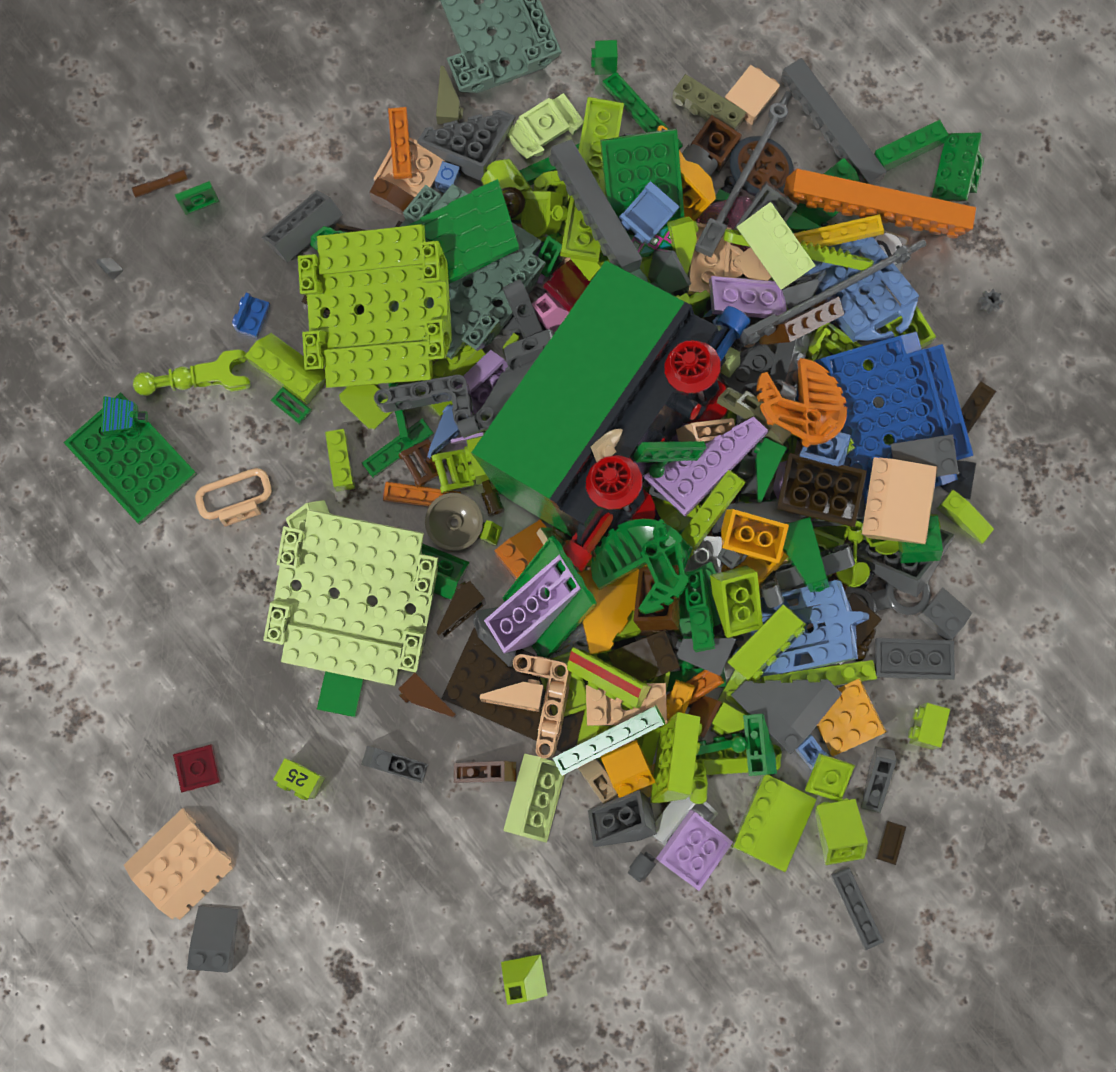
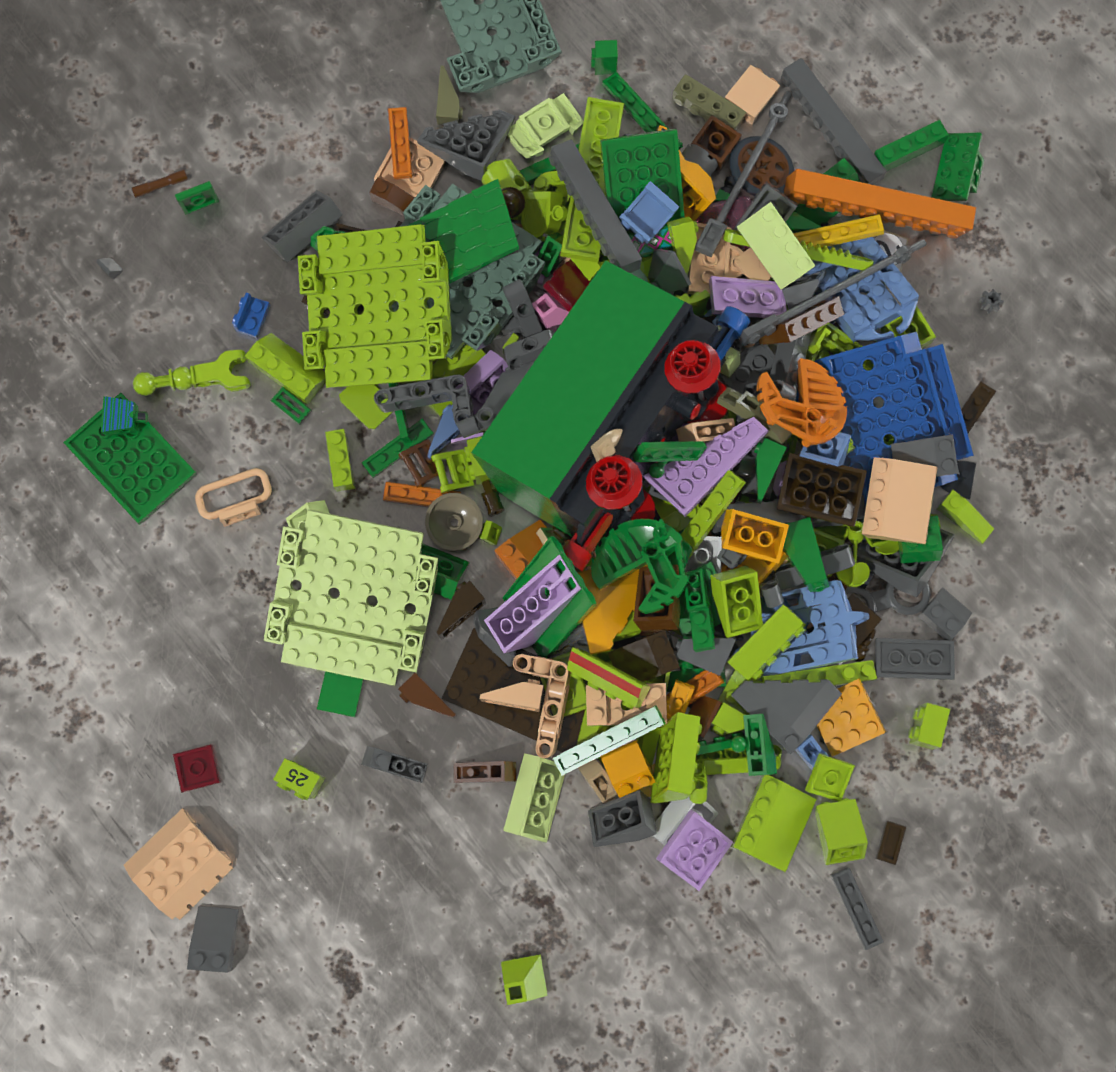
(447, 175): medium blue brick -> none
(642, 866): dark grey brick -> none
(878, 779): dark grey slope -> none

